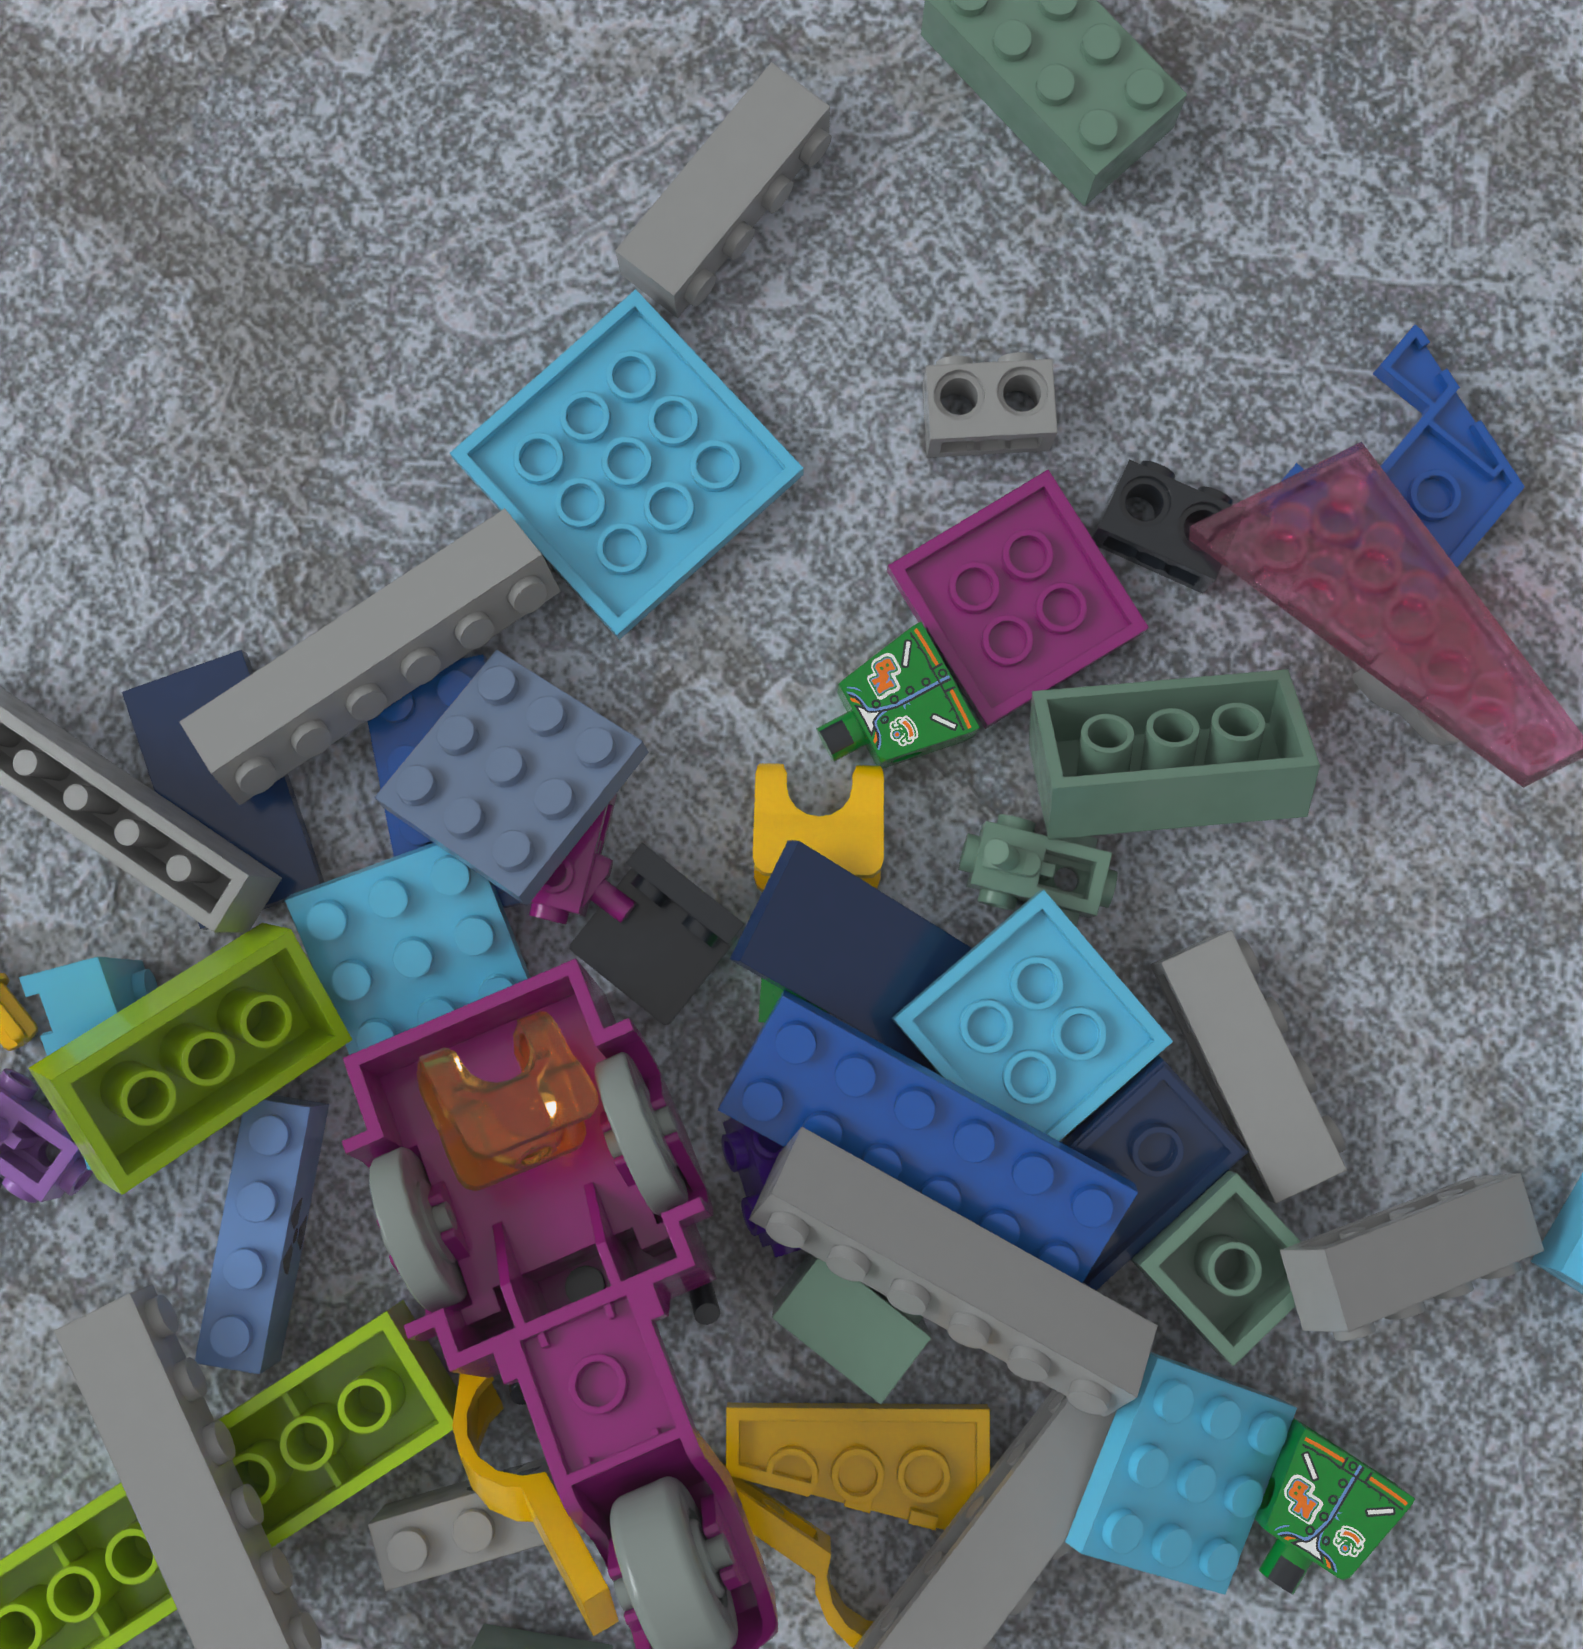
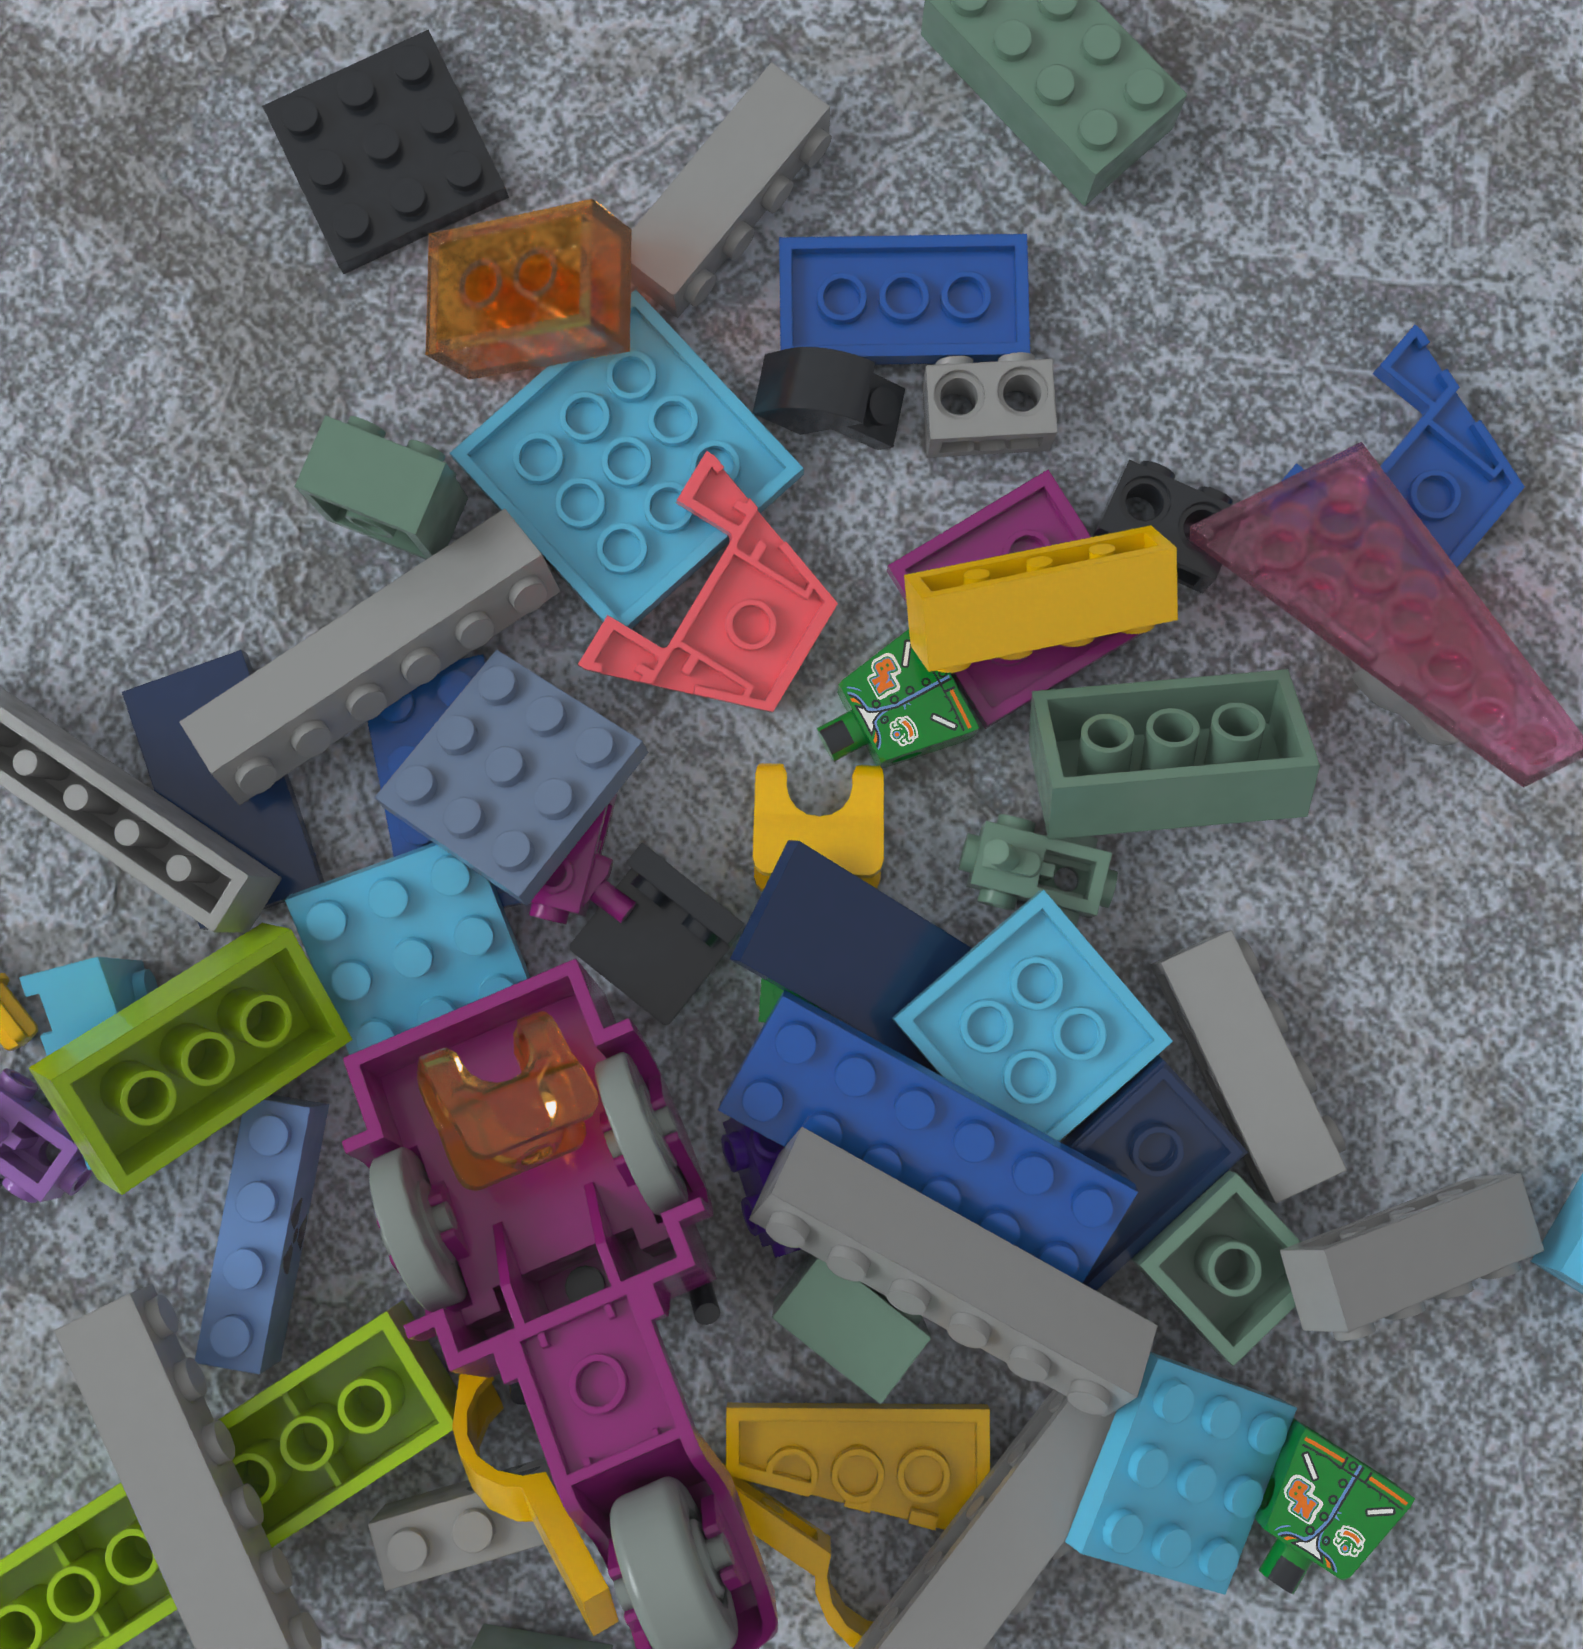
(382, 487): none -> sand green brick
(385, 151): none -> black plate
(529, 290): none -> clear orange brick
(745, 624): none -> coral wing
(829, 390): none -> black brick
(906, 296): none -> blue plate
(1042, 598): none -> yellow brick

